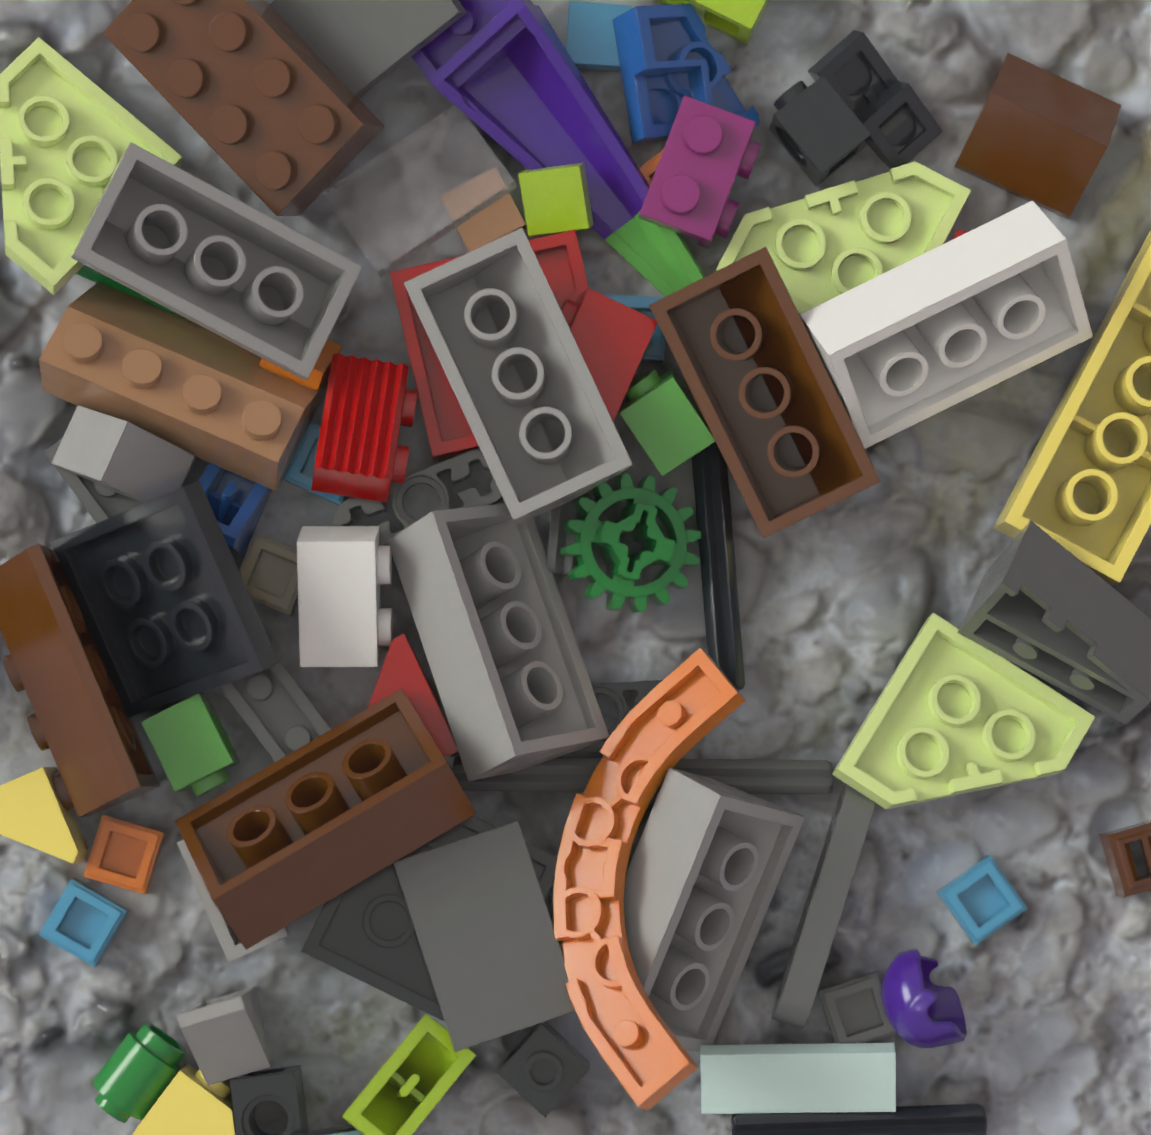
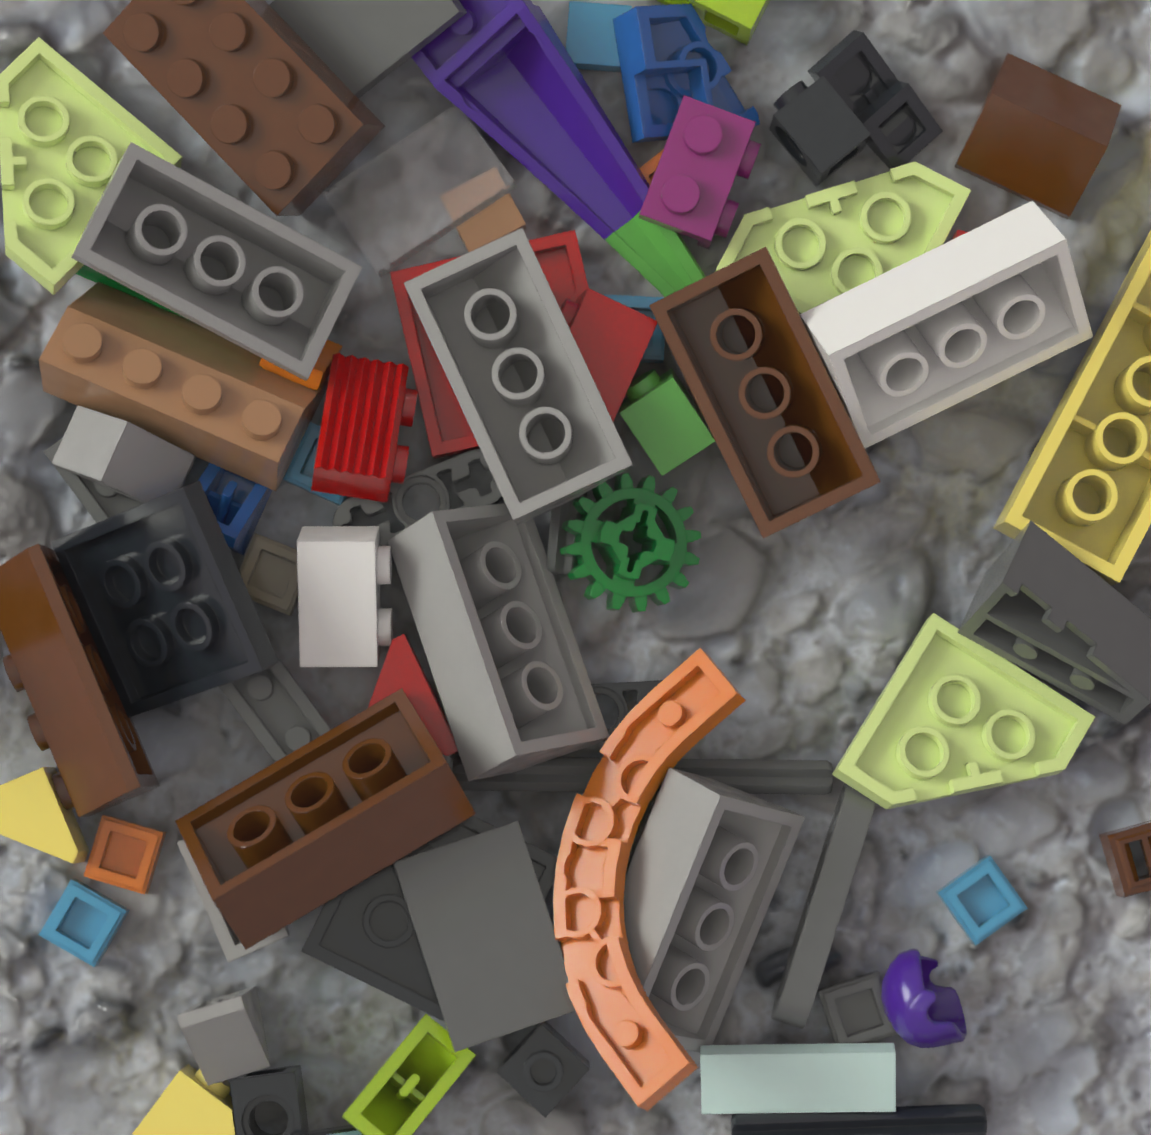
(138, 1073): green brick -> none
(192, 745): bright green brick -> none
(556, 199): lime tile -> none
(718, 563): black axle -> none

